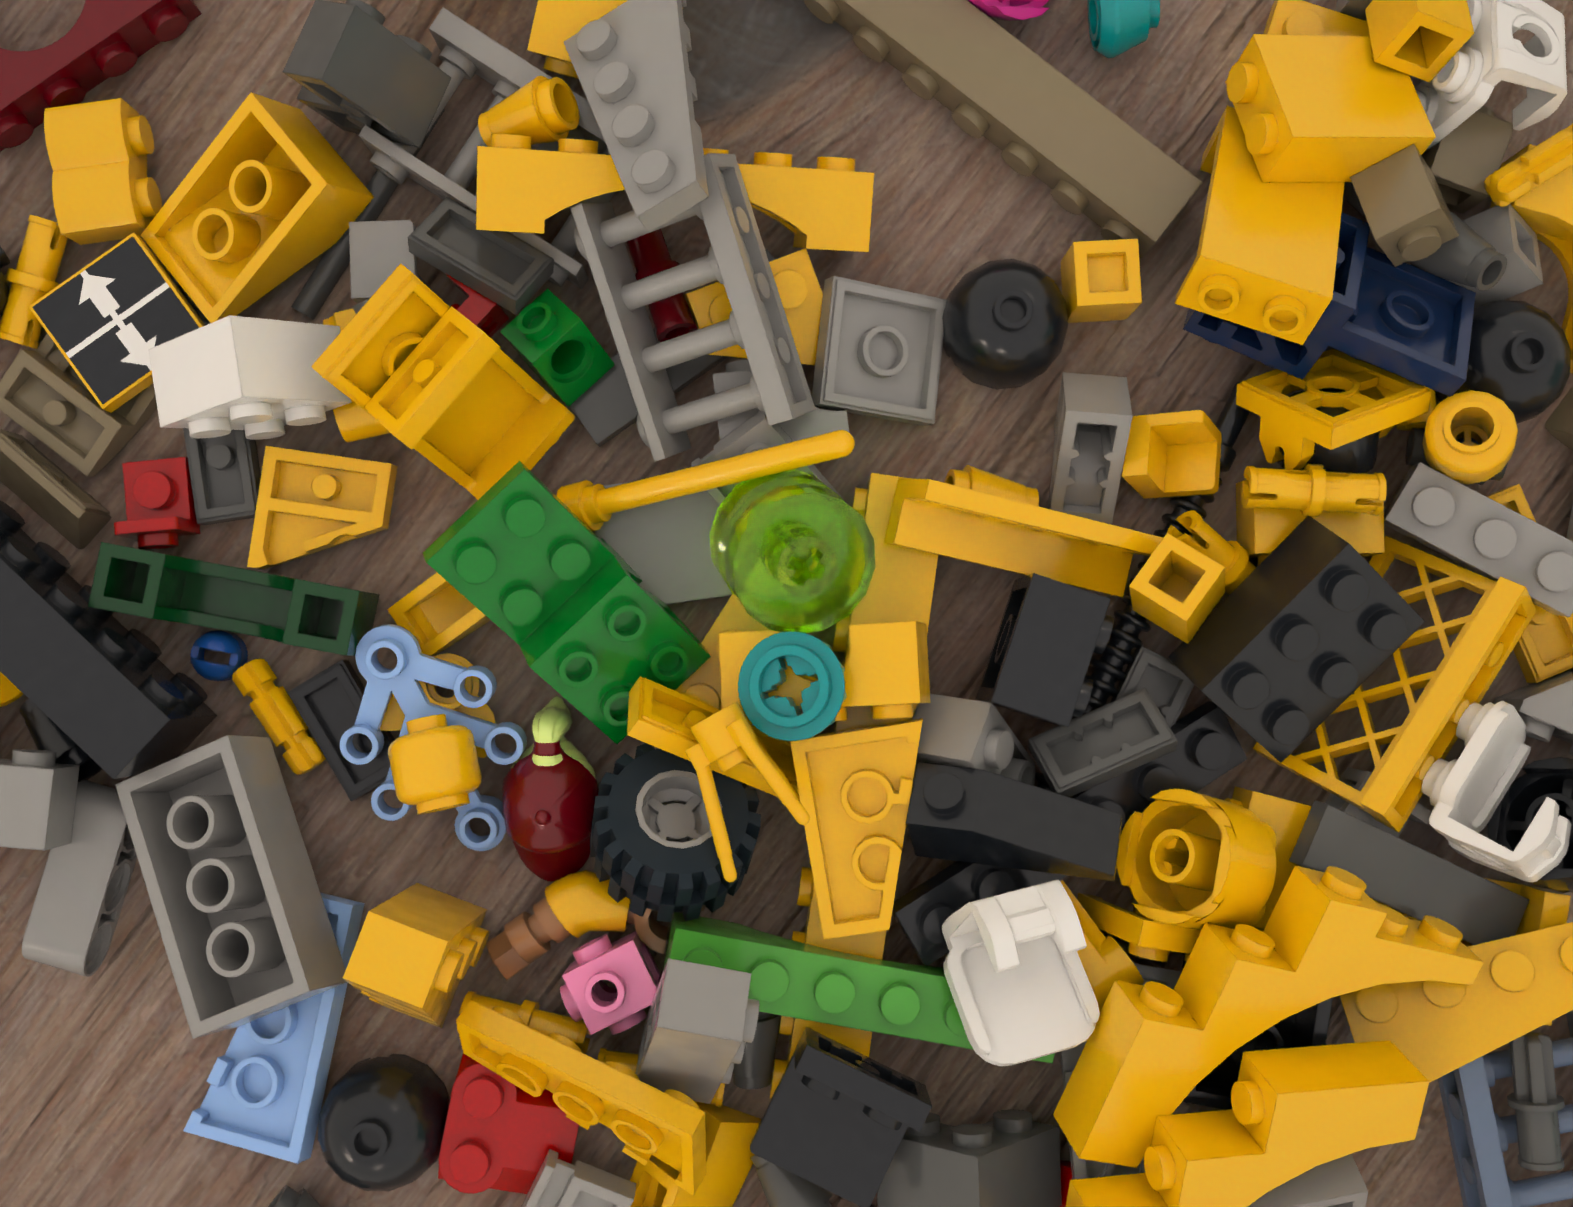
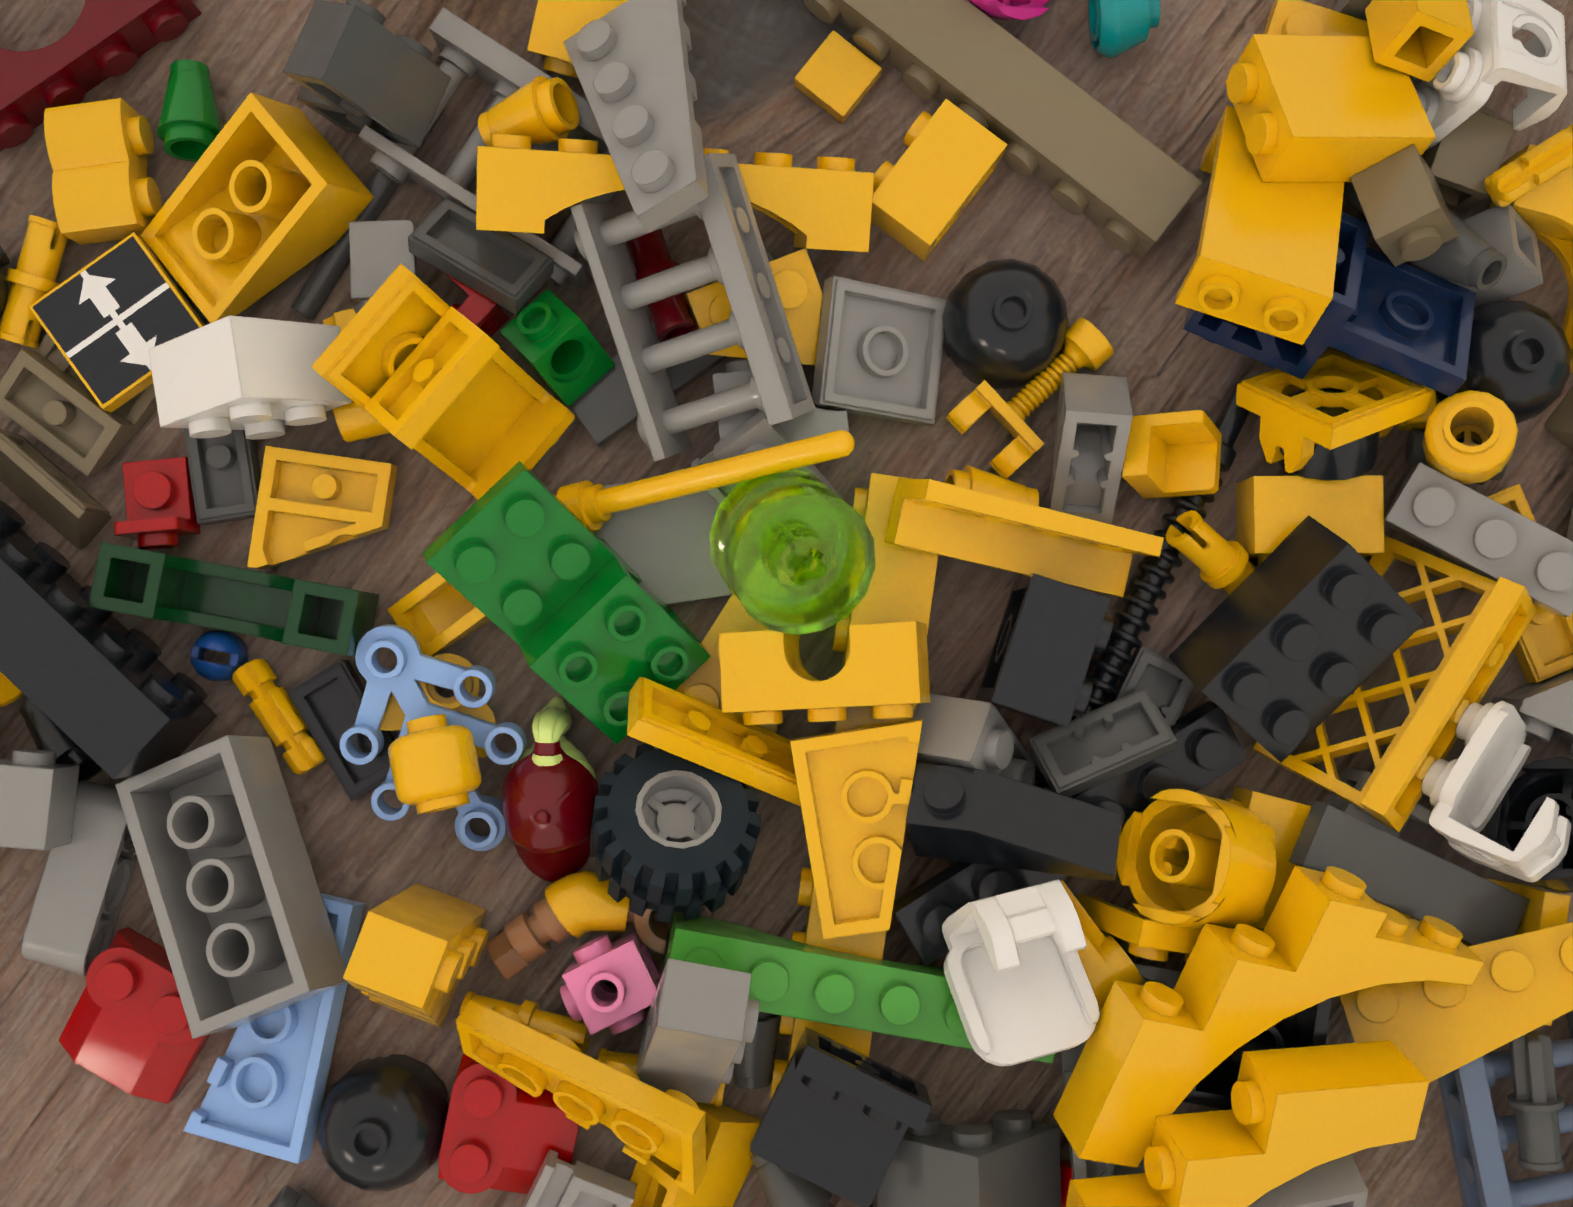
(133, 1021): none -> red slope
(189, 111): none -> green cone
(729, 741): yellow plant -> none
(764, 671): teal gear -> none
(837, 76): none -> yellow tile
(934, 178): none -> yellow brick
(1082, 349): none -> yellow bar
(1101, 280): yellow panel -> none
(1177, 588): yellow brick -> none
(1313, 490): yellow pin -> none

